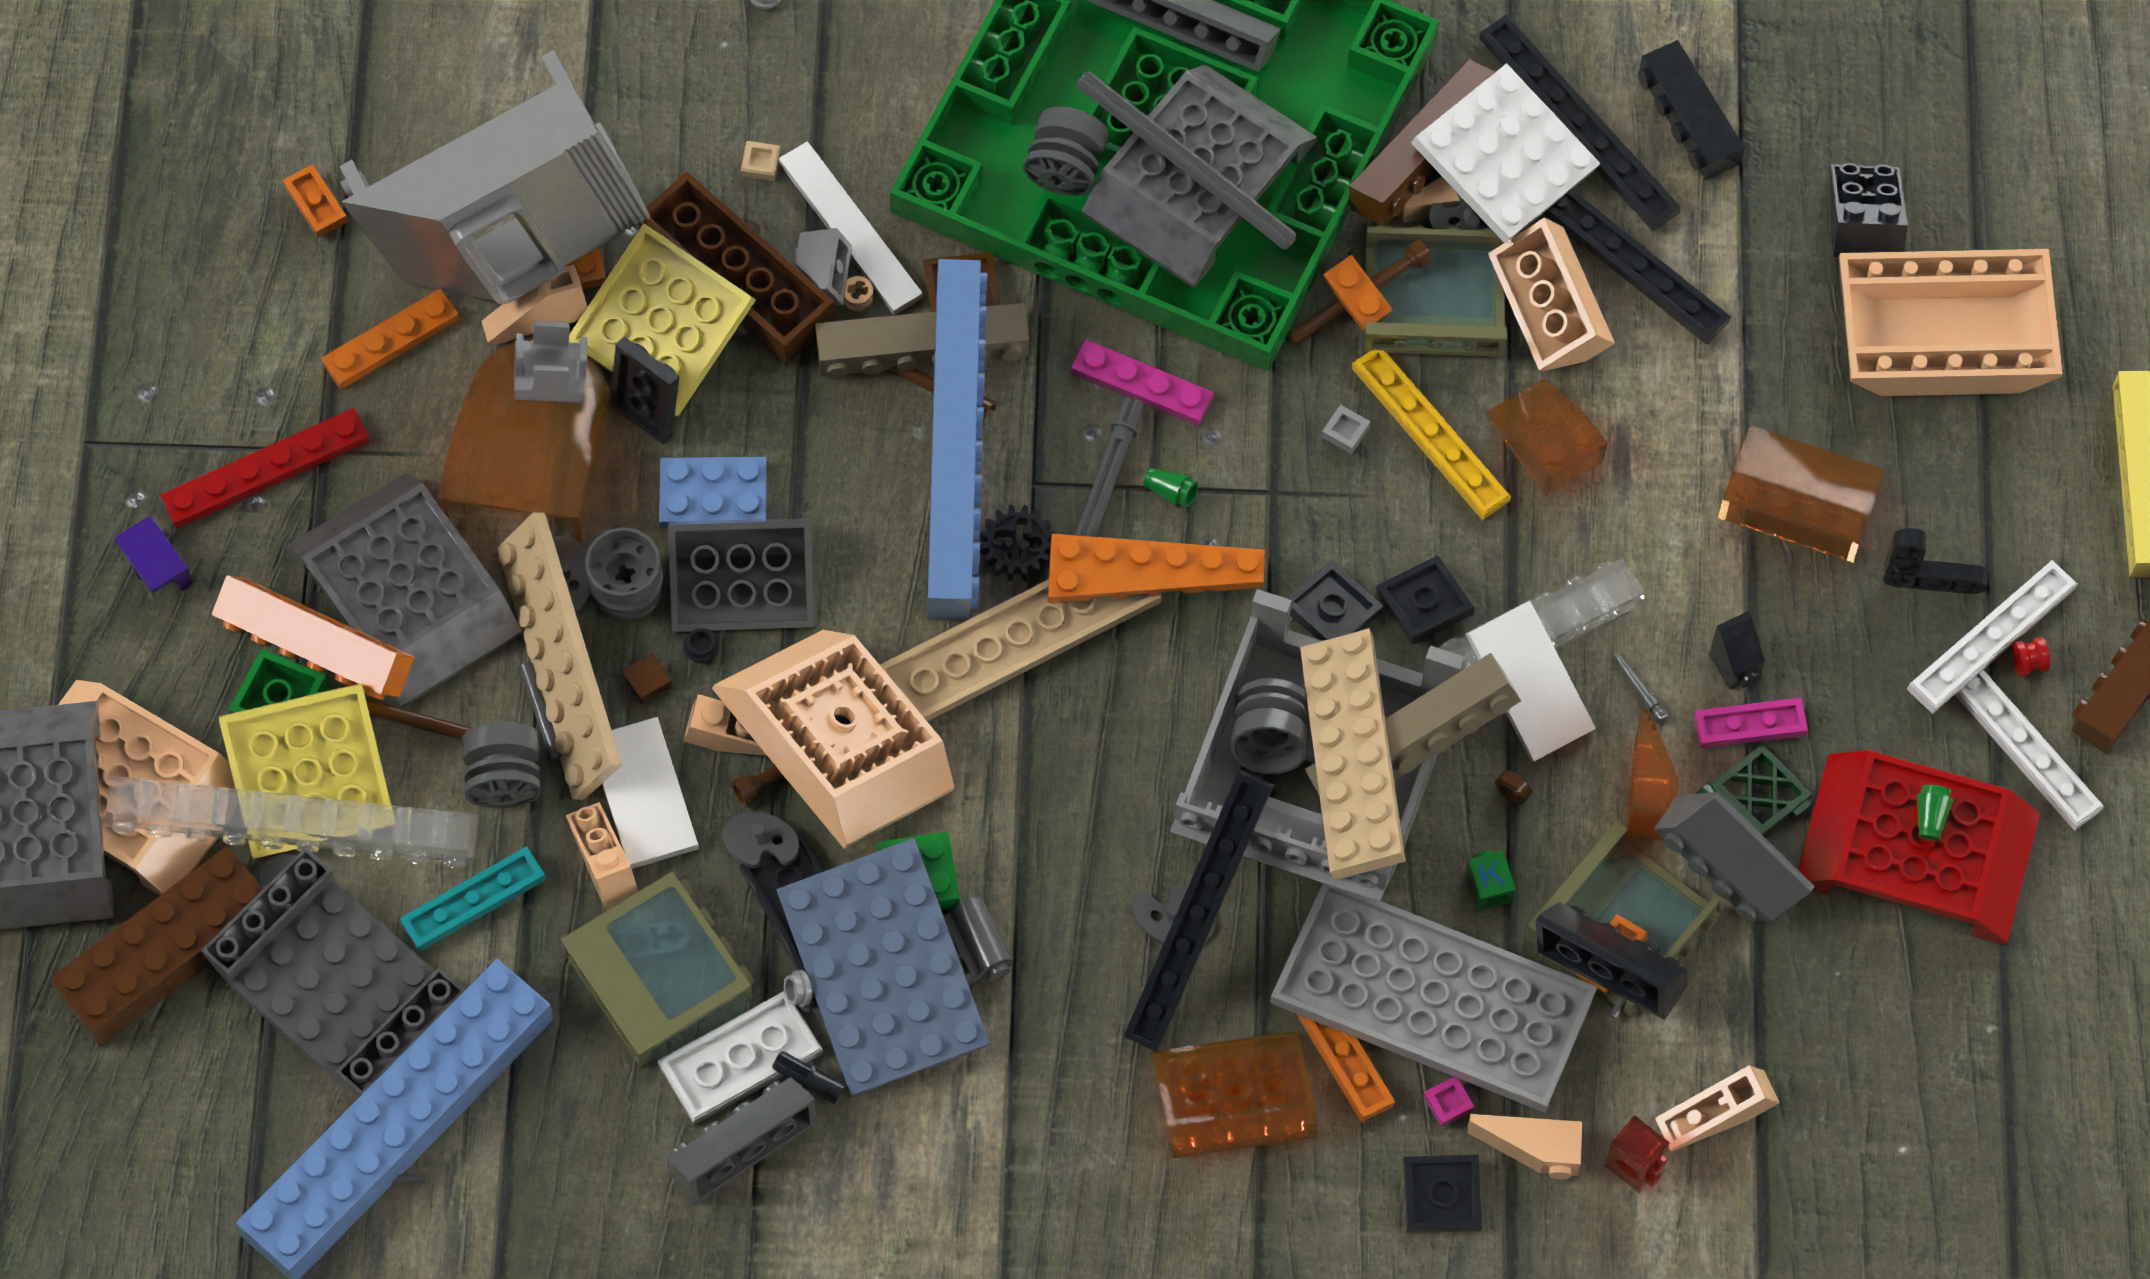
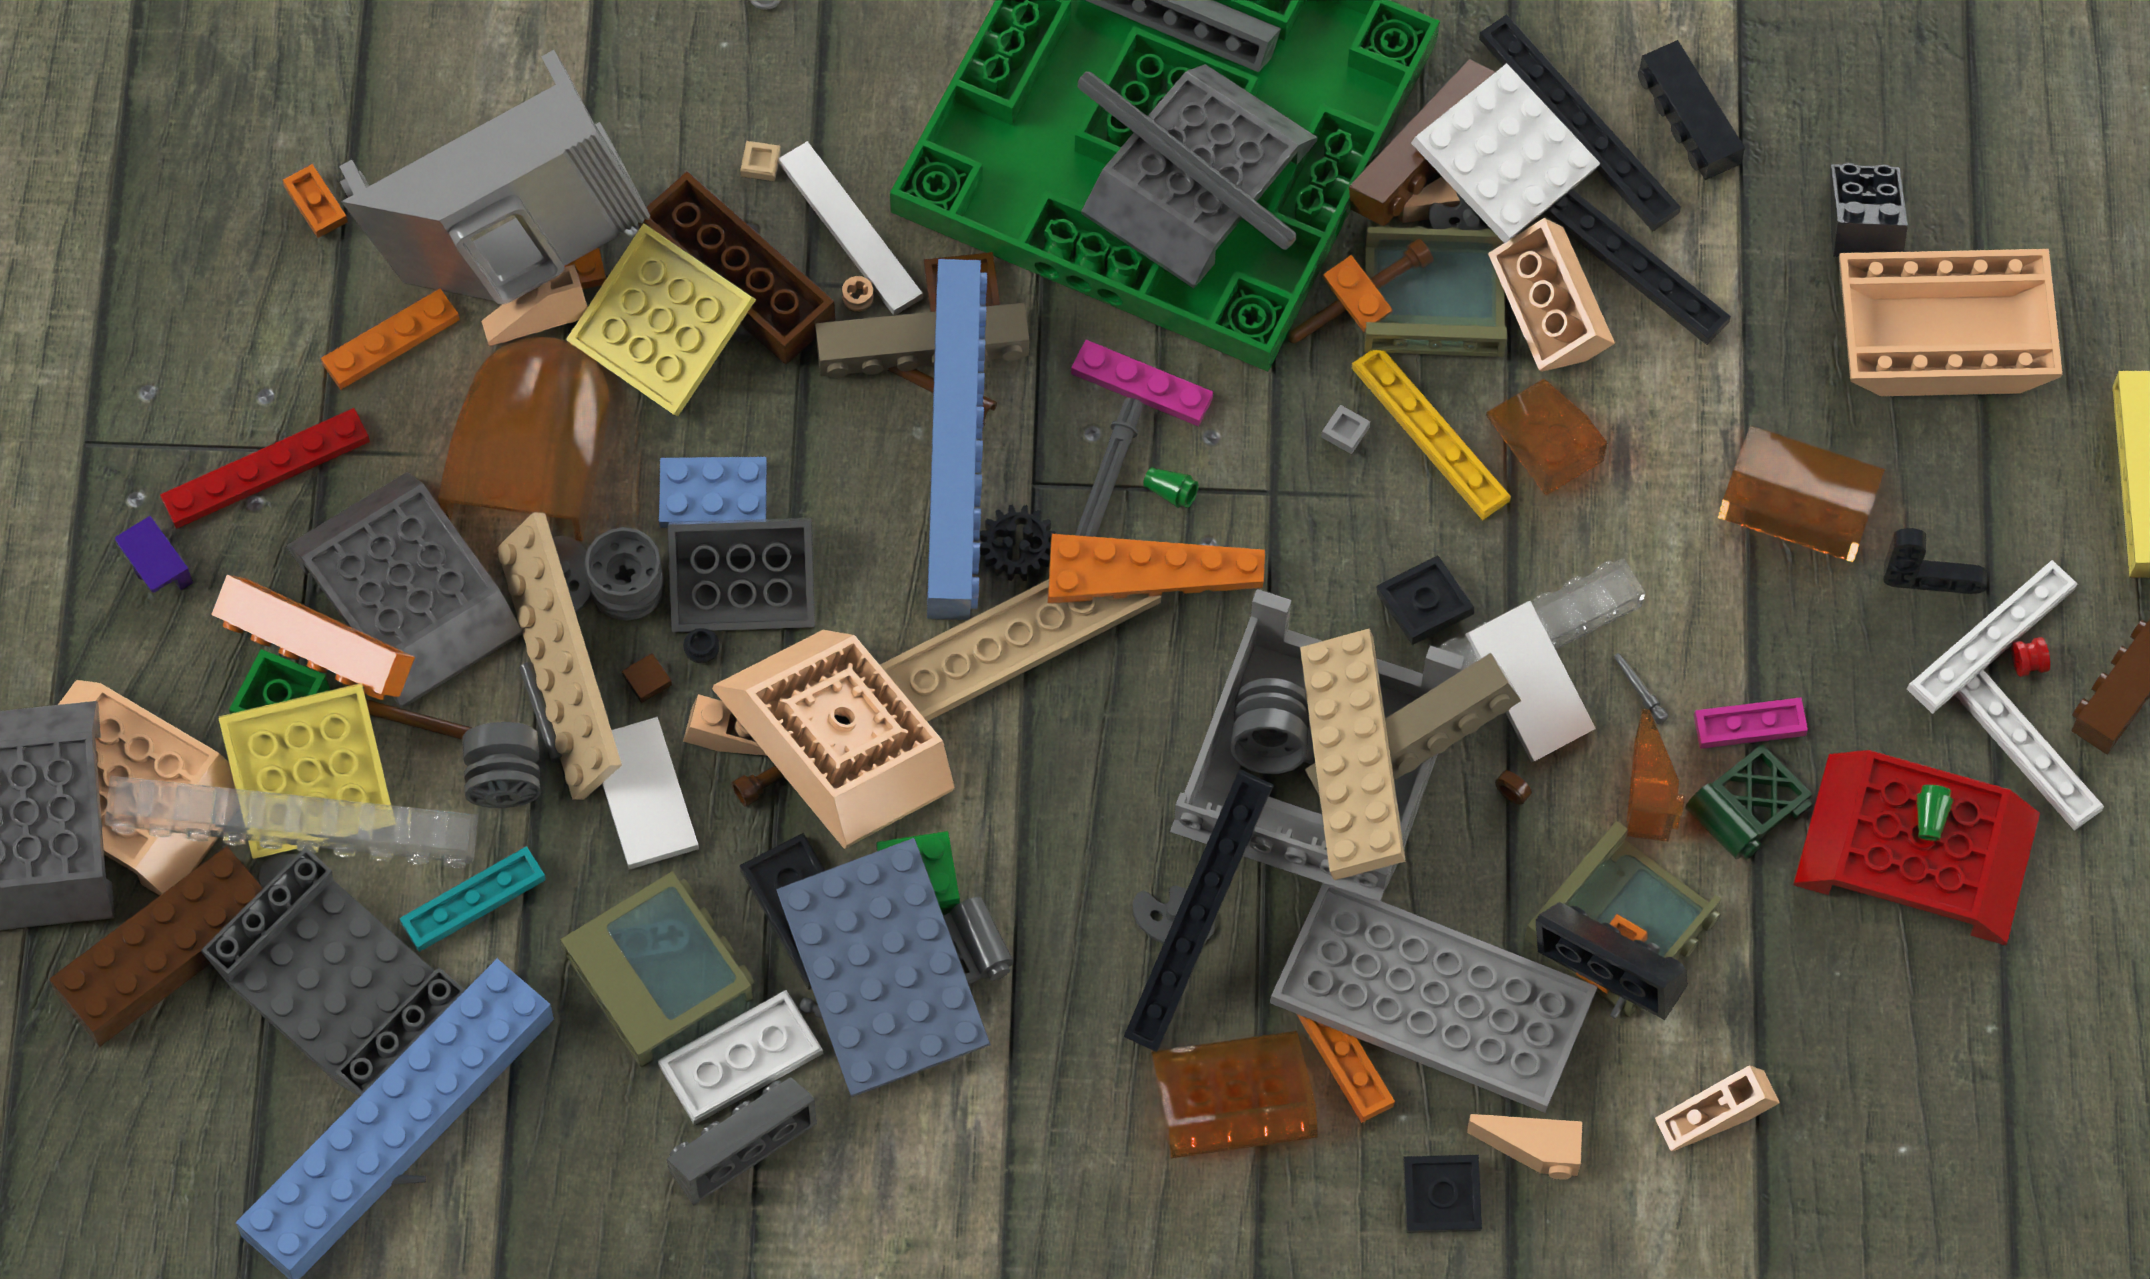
(550, 365): light grey panel -> none
(602, 855): light nougat slope -> none
(644, 390): black plate -> none
(751, 836): dark grey piece -> none
(798, 989): light grey plate -> none
(808, 1076): black axle -> none
(825, 261): light grey slope -> none
(1066, 151): dark grey wheel -> none
(1333, 604): black plate -> none
(1448, 1101): dark pink plate -> none
(1490, 880): green brick -> none
(1638, 1155): clear red brick -> none
(1732, 856): dark grey slope -> none
(1737, 651): black slope -> none

